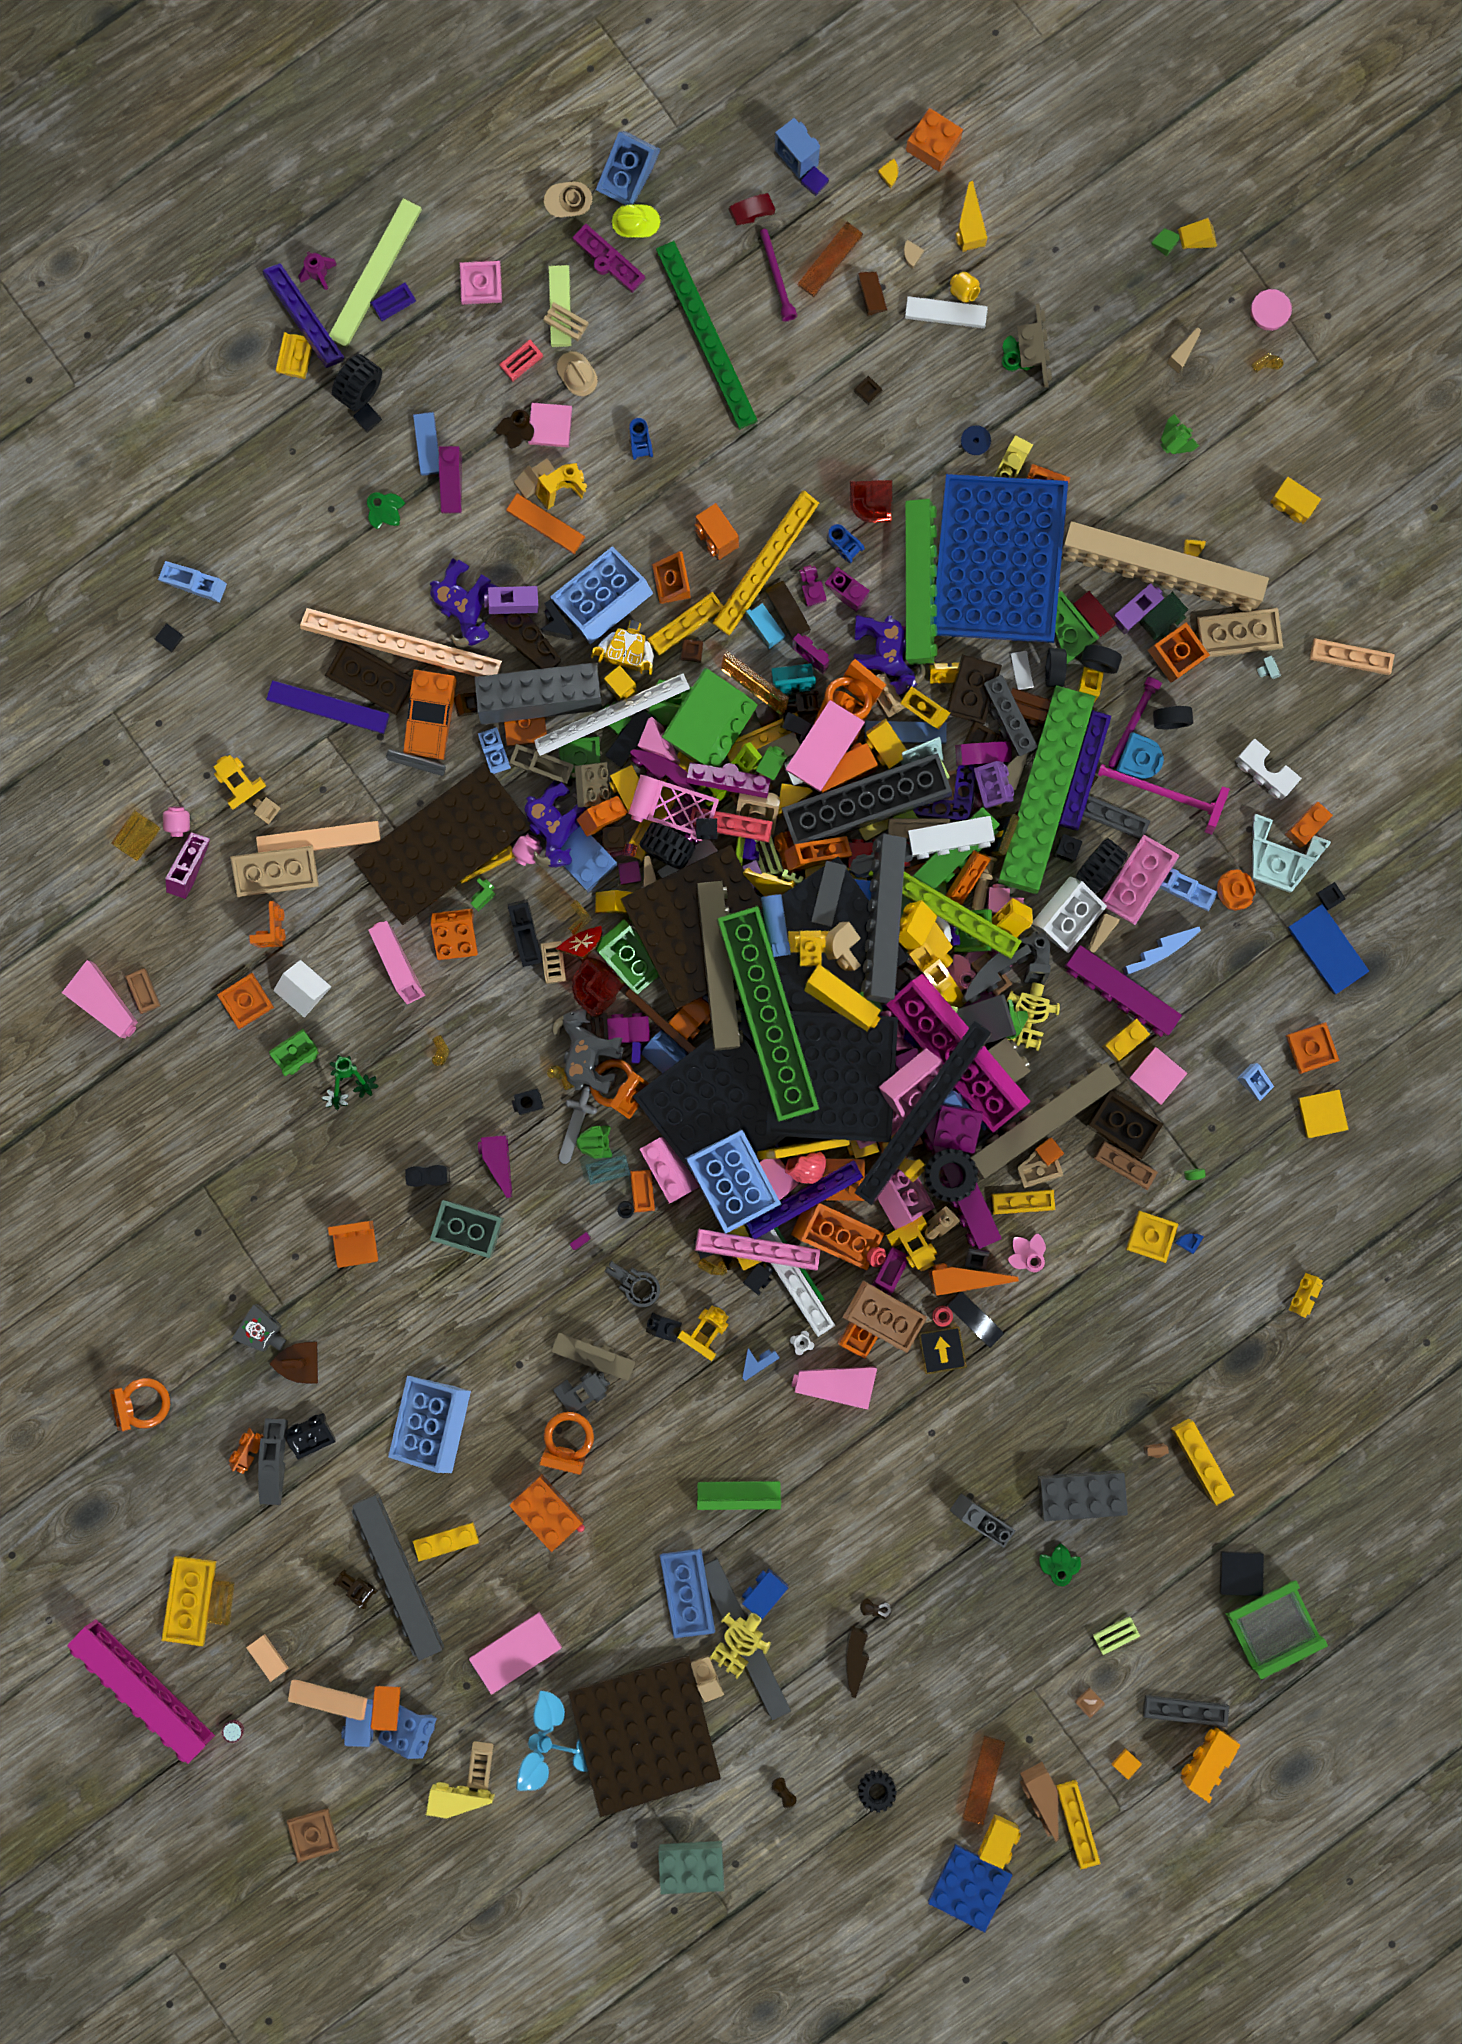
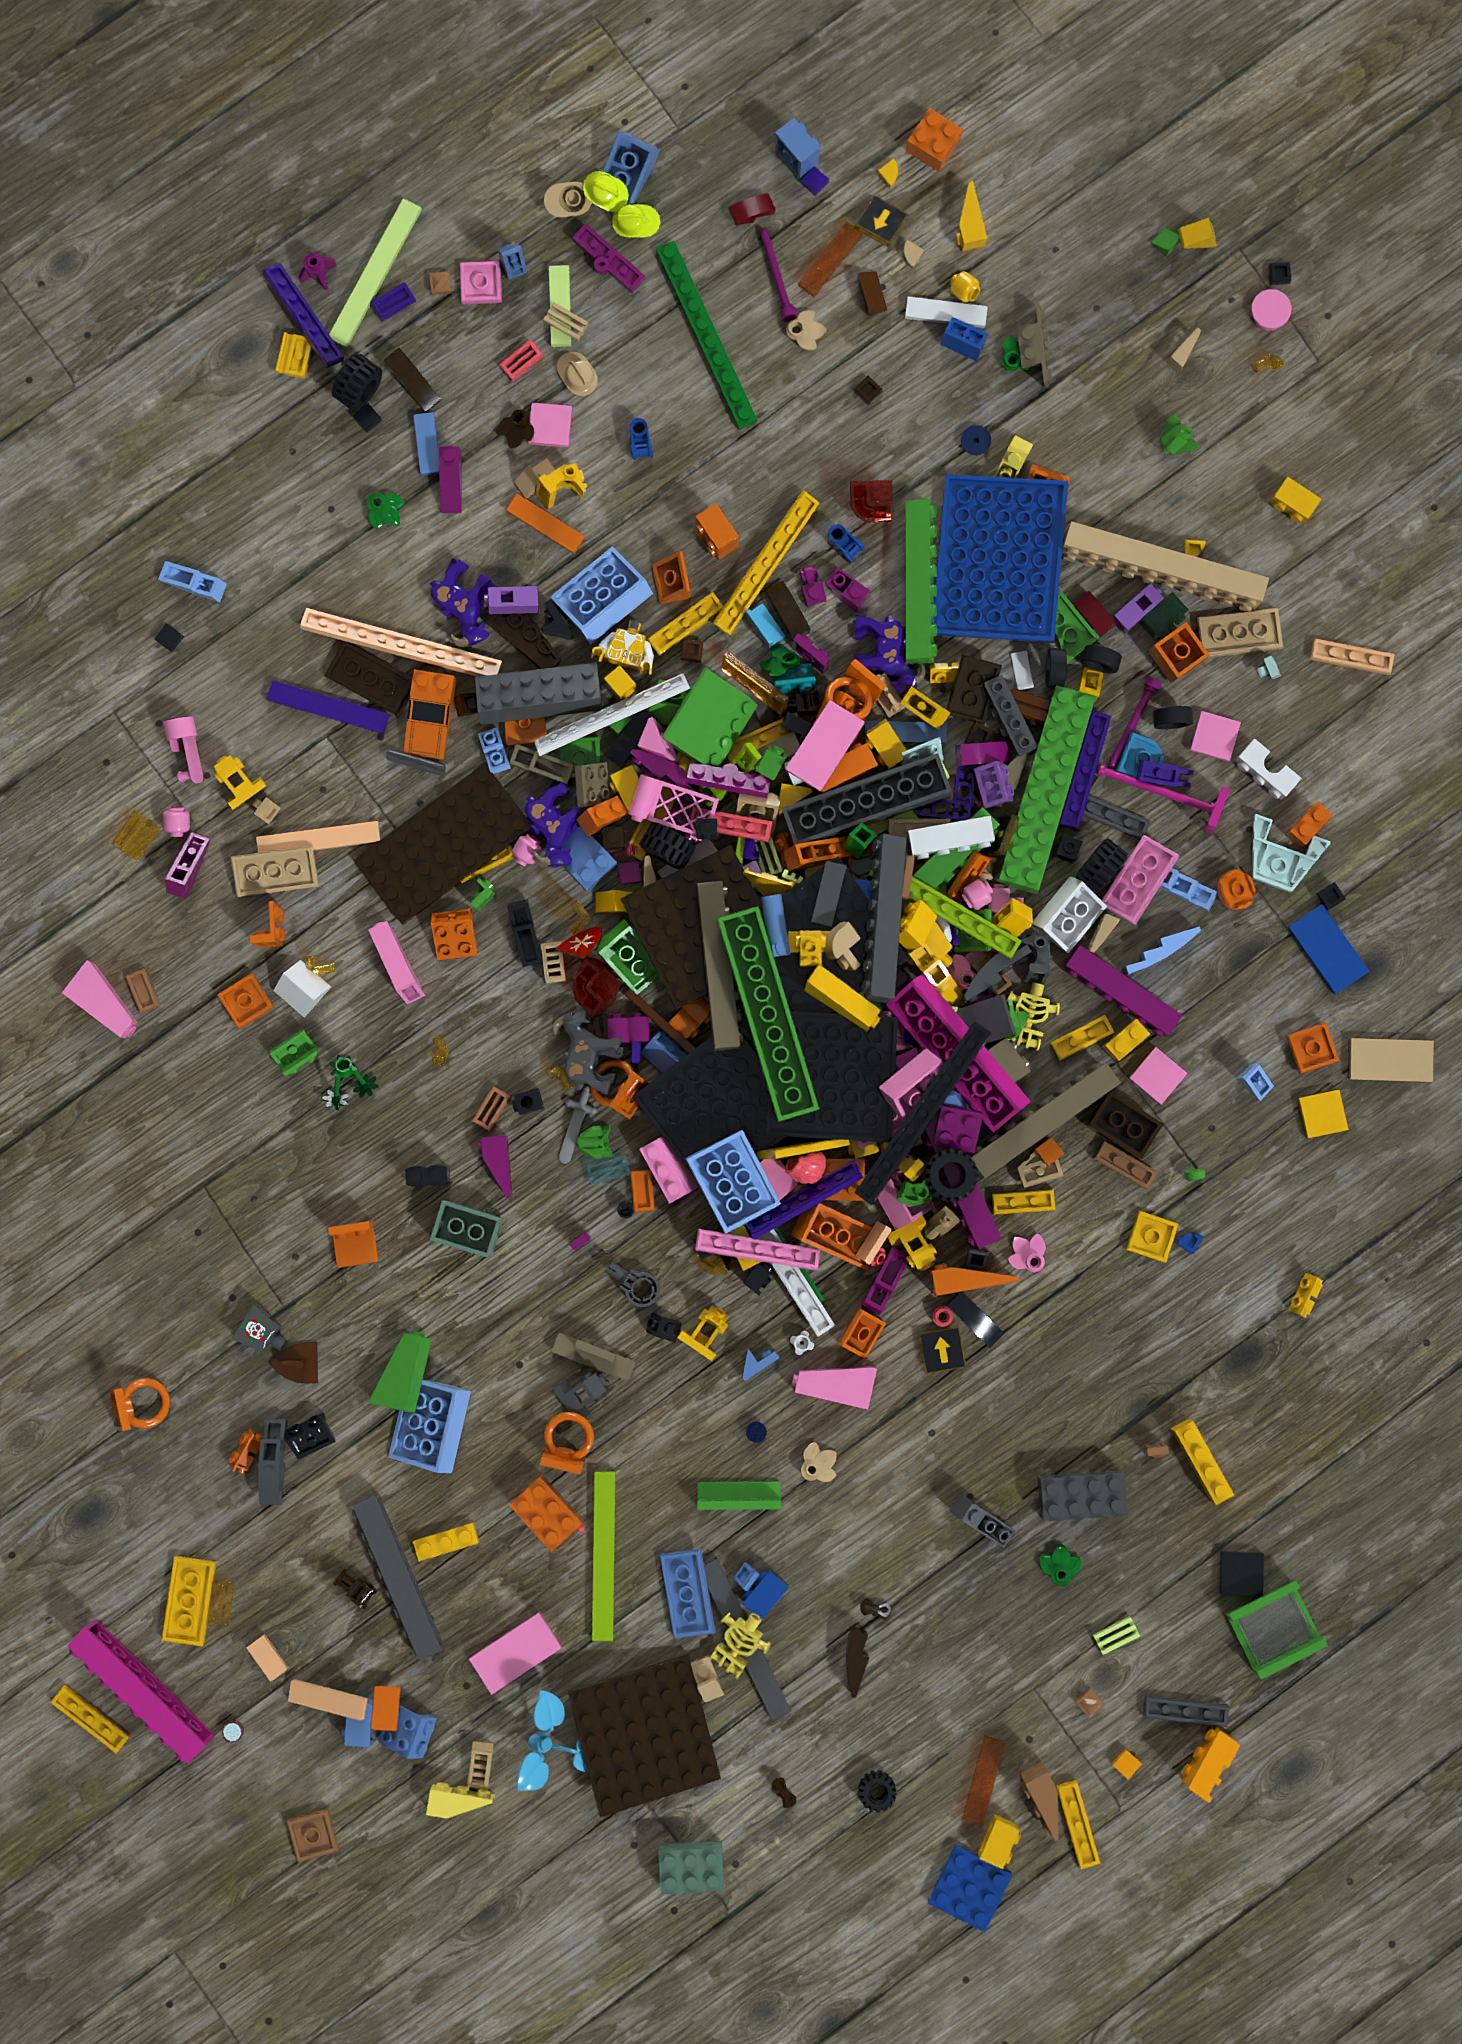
(90, 1718): none -> yellow tile
(184, 729): none -> bright pink piece
(317, 968): none -> clear yellow arm
(404, 1374): none -> bright green slope
(412, 380): none -> dark brown slope
(440, 283): none -> medium nougat tile
(492, 1107): none -> nougat tile
(512, 260): none -> medium blue slope
(603, 1556): none -> lime tile
(605, 191): none -> neon yellow piece
(746, 1576): none -> medium blue tile
(756, 1432): none -> clear blue plate
(780, 662): none -> green plate
(808, 329): none -> tan plate
(820, 1461): none -> tan plate
(860, 840): none -> green brick
(873, 1242): none -> light nougat tile
(881, 221): none -> black tile
(884, 1317): medium nougat tile -> none
(907, 877): none -> medium nougat tile
(914, 1194): none -> bright green tile
(964, 339): none -> blue hinge
(977, 894): none -> bright pink head
(1082, 1037): none -> yellow tile
(1162, 773): none -> dark purple hinge
(1215, 736): none -> bright pink tile
(1279, 273): none -> black tile
(1391, 1060): none -> tan tile

